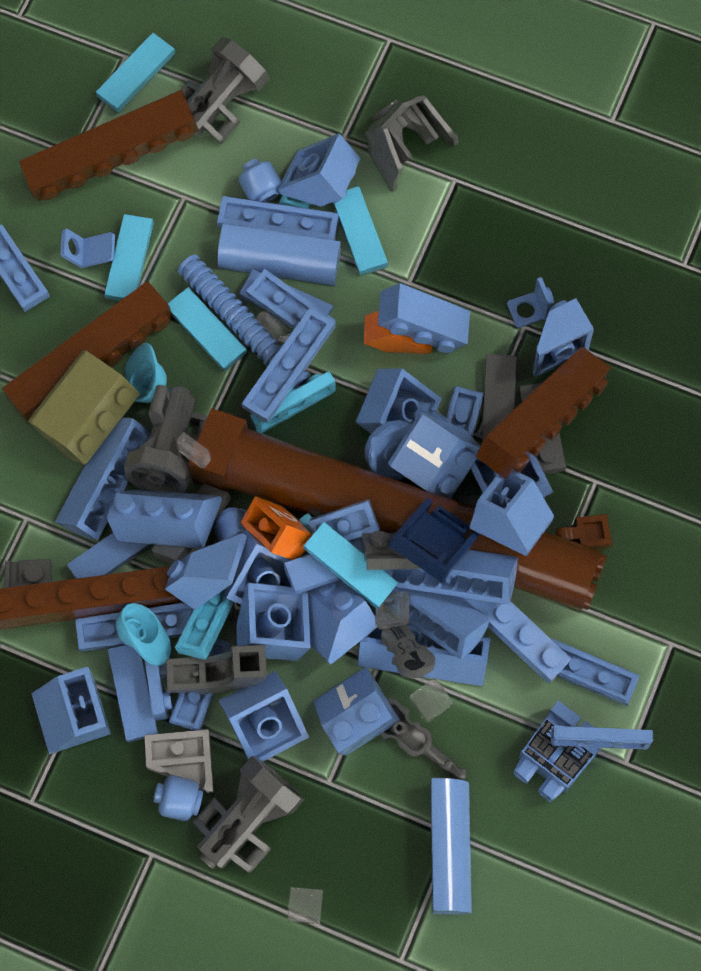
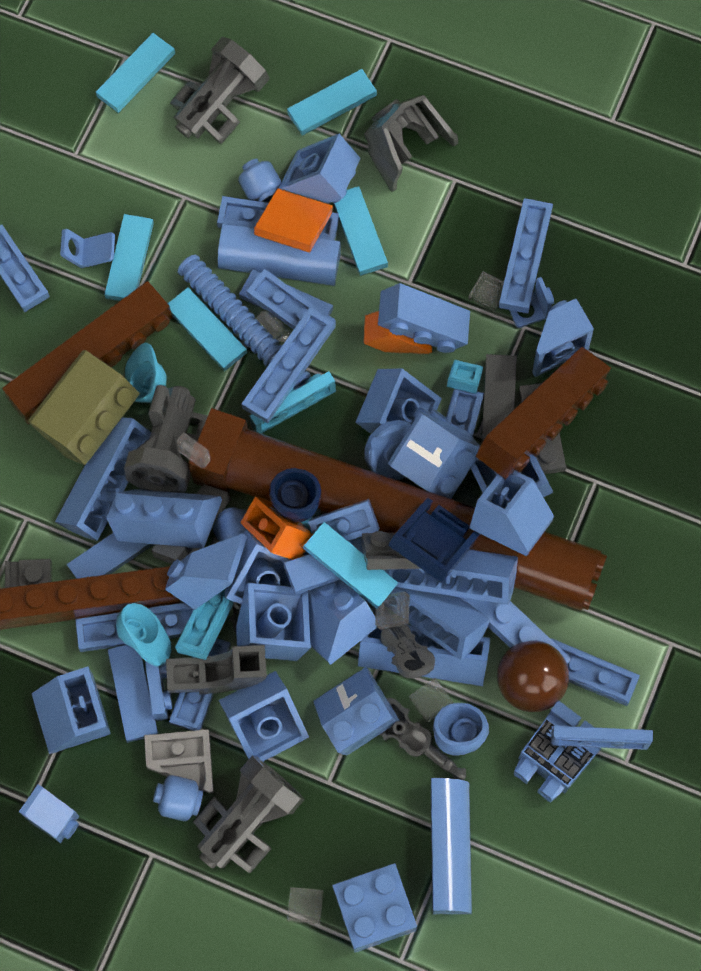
(50, 814): none -> slope
(109, 146): reddish brown brick -> none
(293, 220): none -> orange tile
(295, 494): none -> dark blue hat
(332, 102): none -> medium azure tile
(374, 907): none -> medium blue brick
(460, 729): none -> medium blue hat
(465, 376): none -> medium azure tile
(487, 291): none -> clear tile
(525, 256): none -> medium blue plate
(533, 676): none -> reddish brown piece
(589, 531): reddish brown plate -> none

